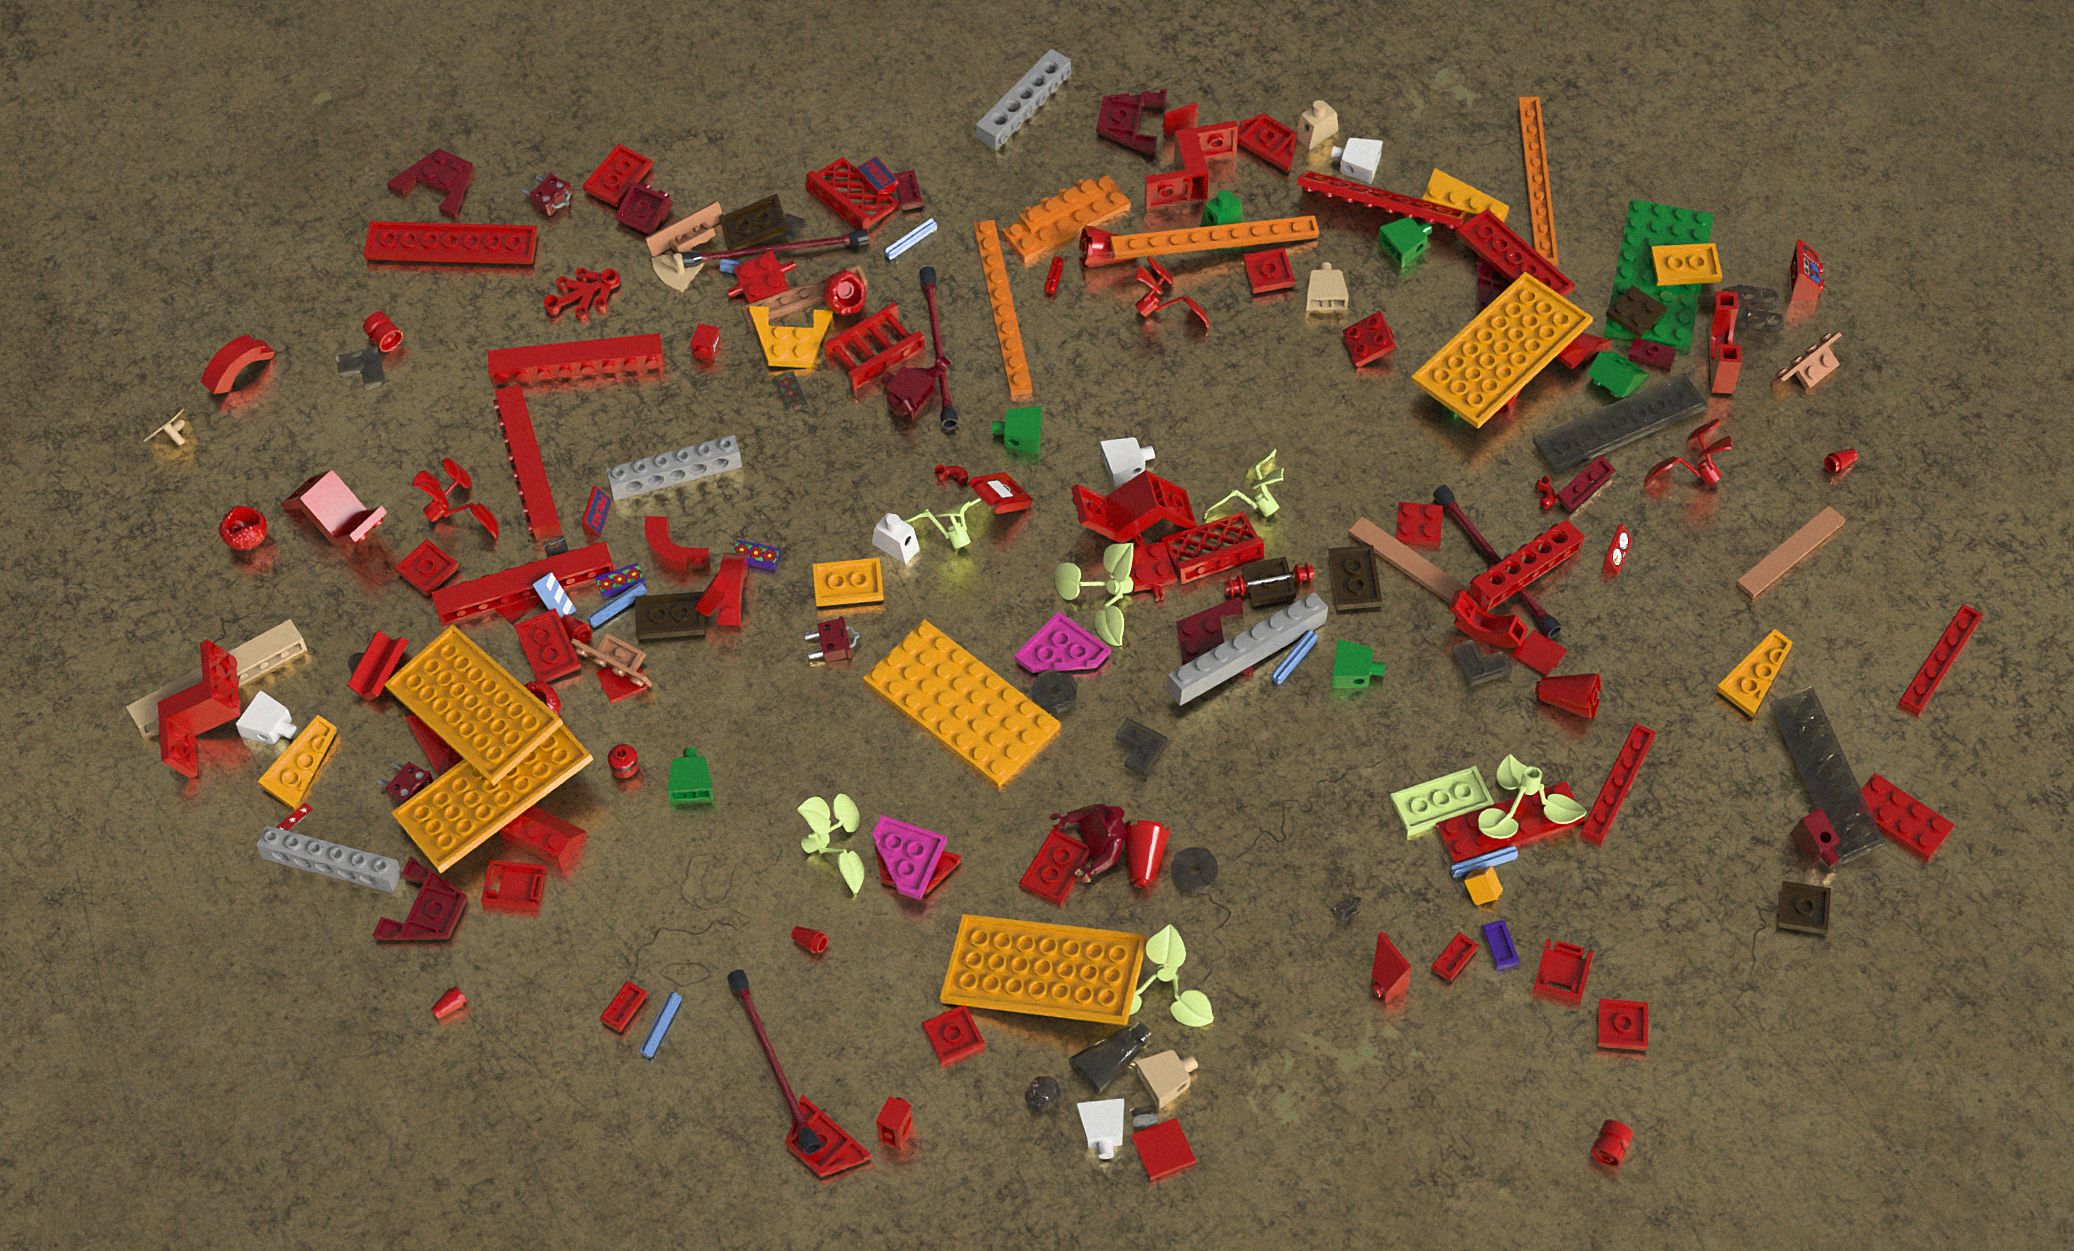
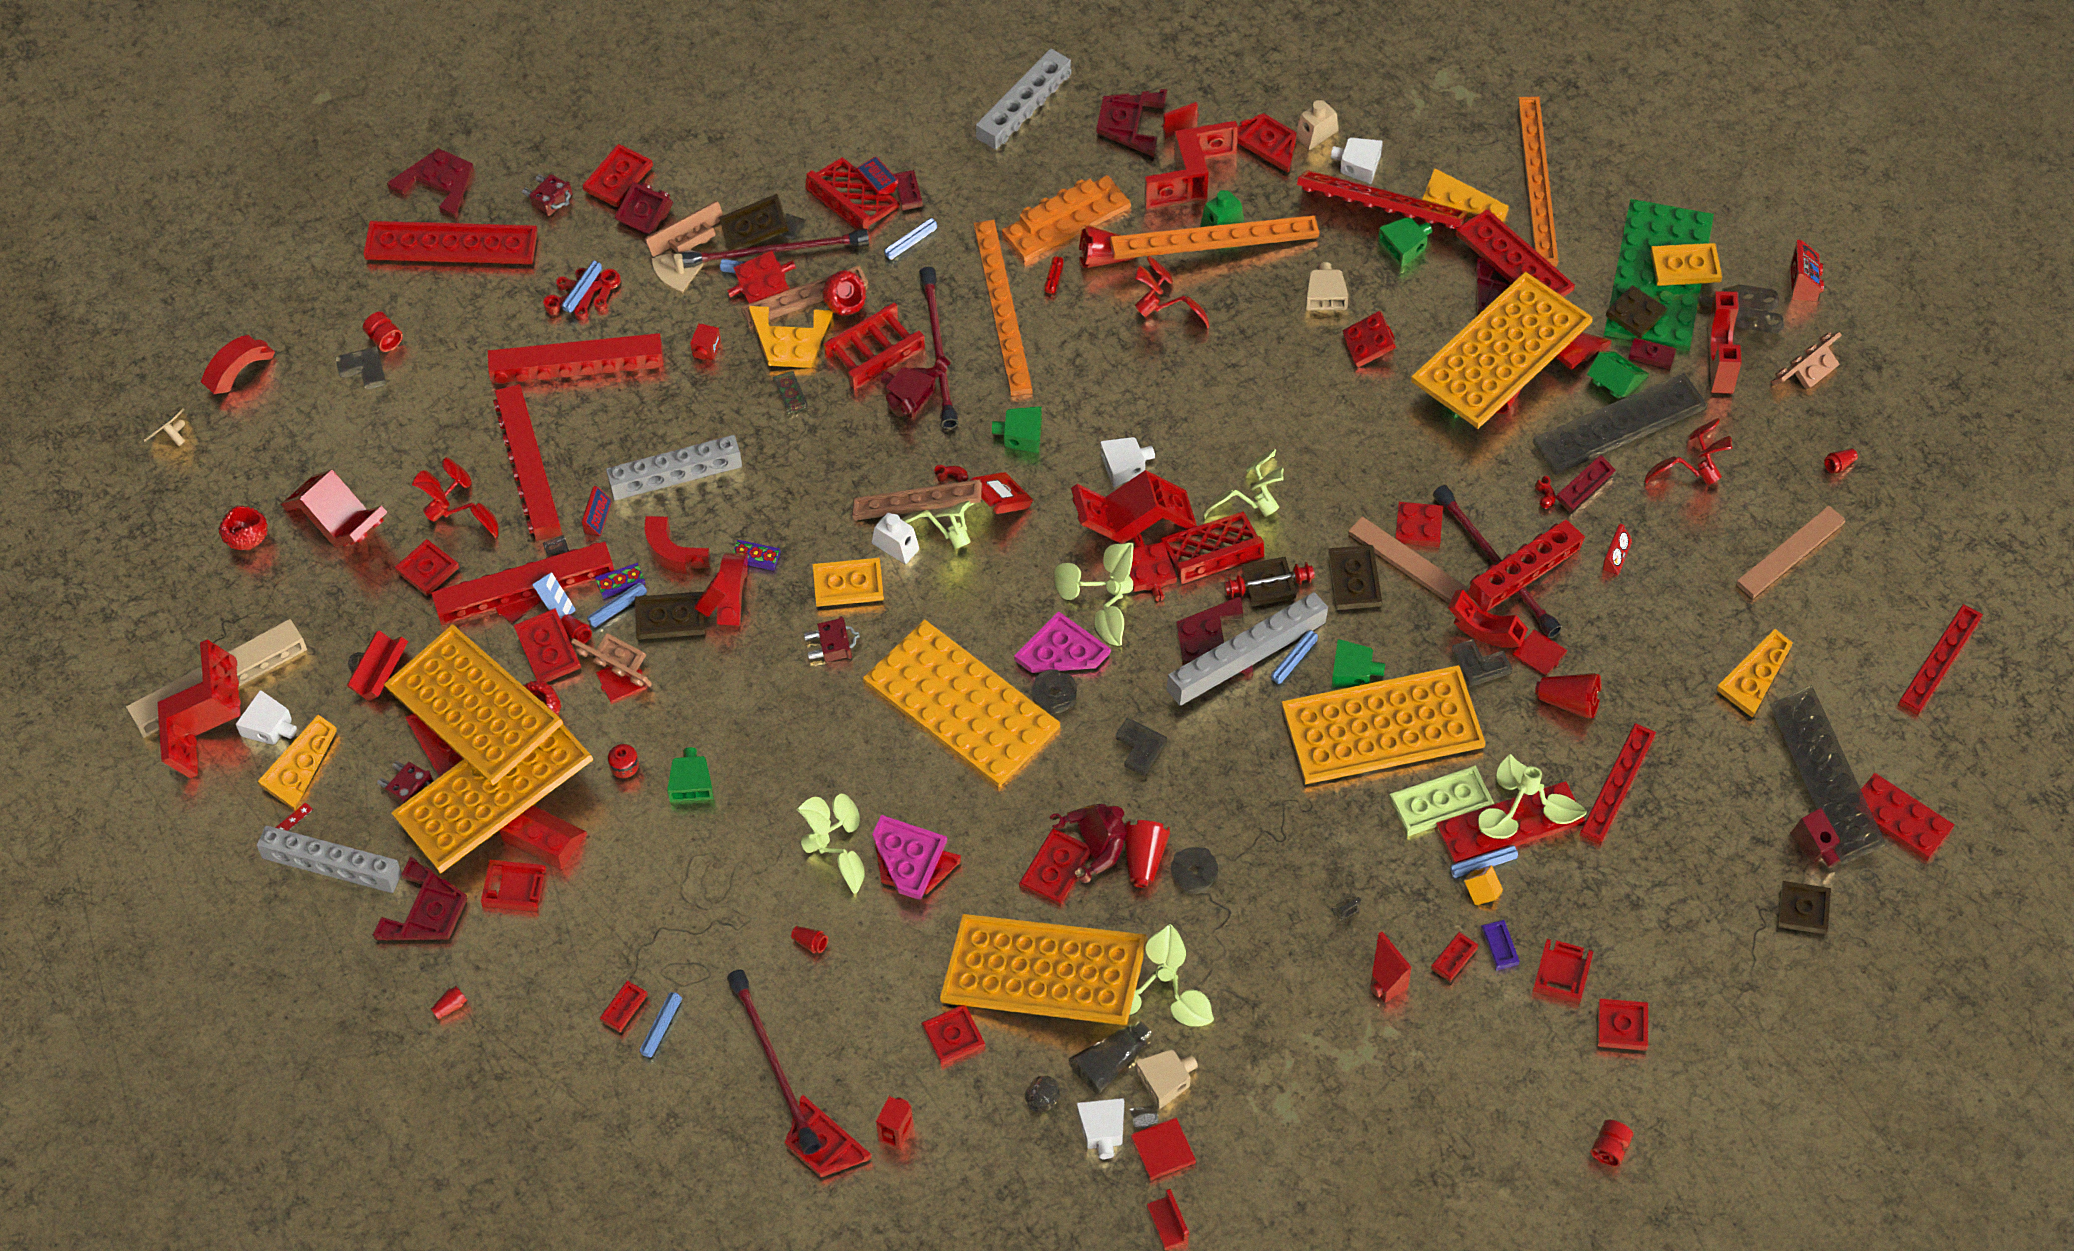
(581, 286): none -> medium blue axle
(916, 499): none -> nougat tile
(1168, 1221): none -> red panel
(1269, 270): red plate -> none
(1382, 724): none -> light orange plate

